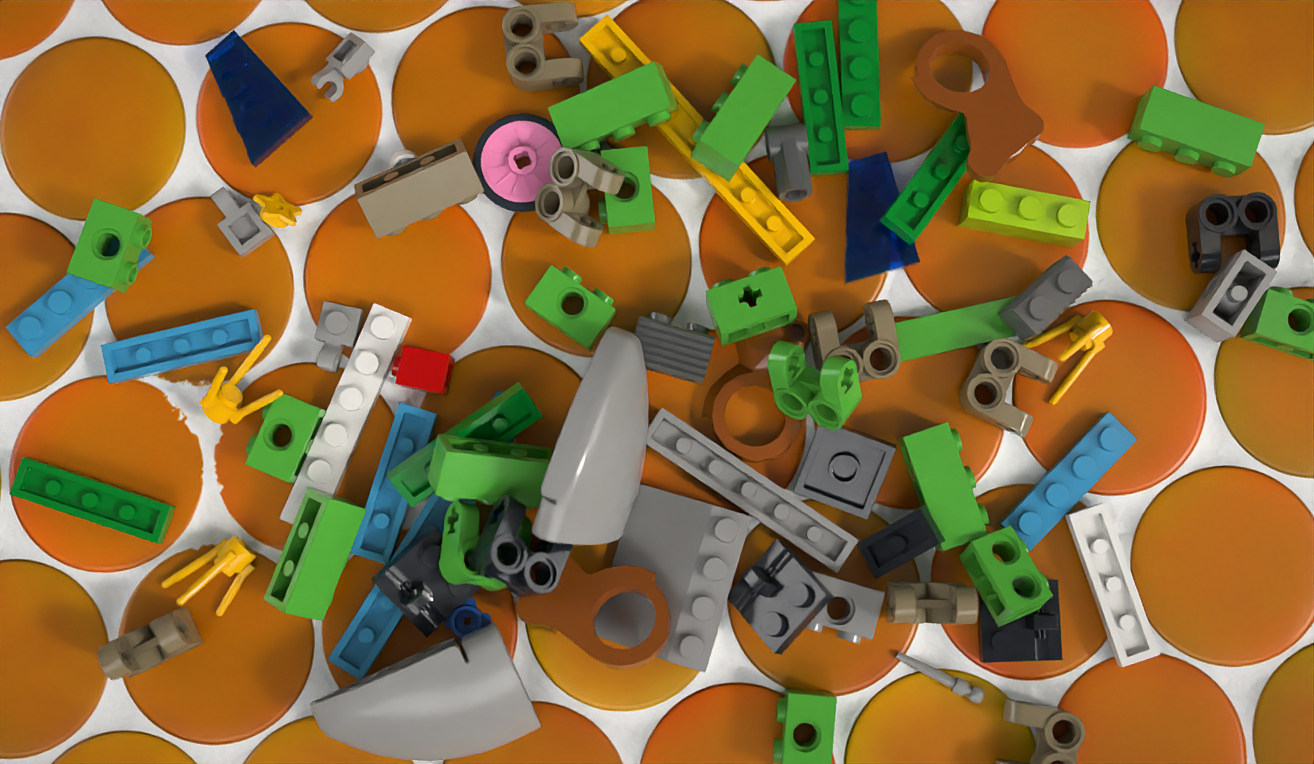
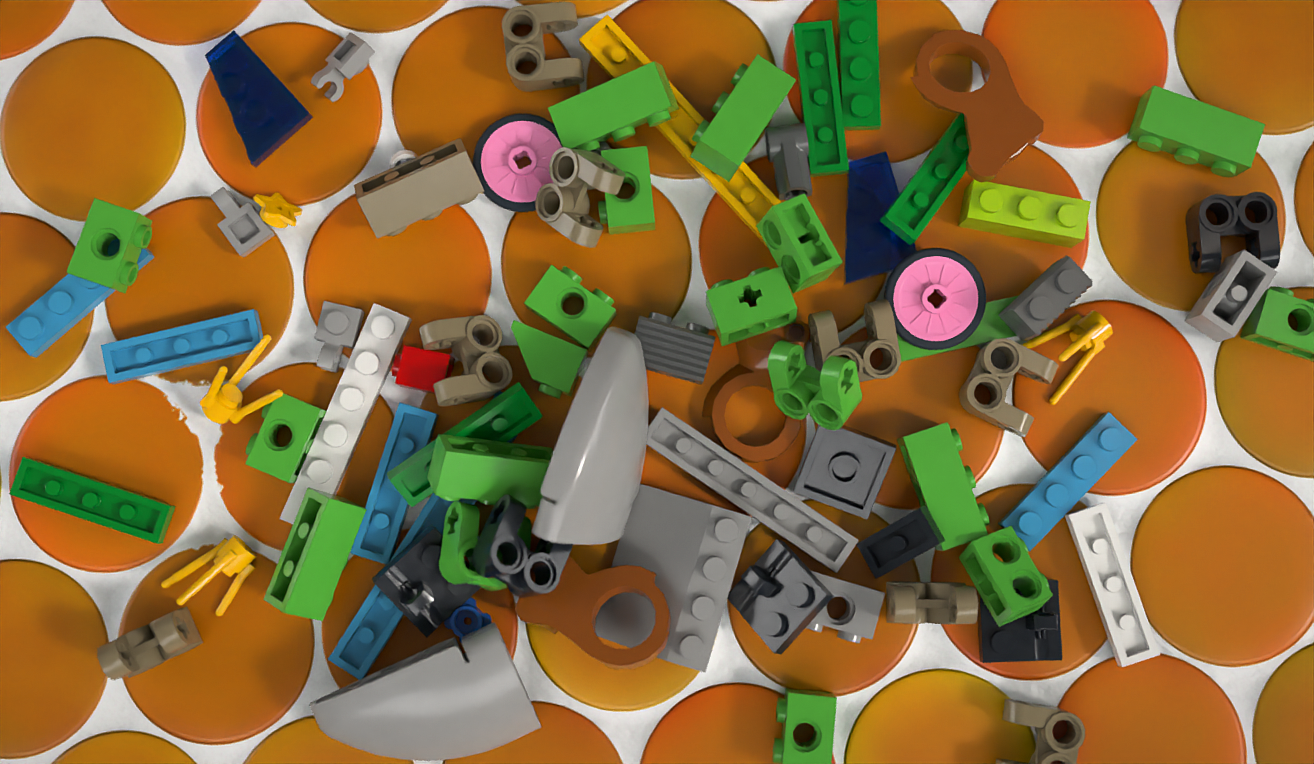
(476, 358): none -> dark tan piece
(550, 360): none -> bright green slope
(799, 243): none -> bright green brick
(952, 279): none -> bright pink wheel
(957, 685): light grey piece -> none

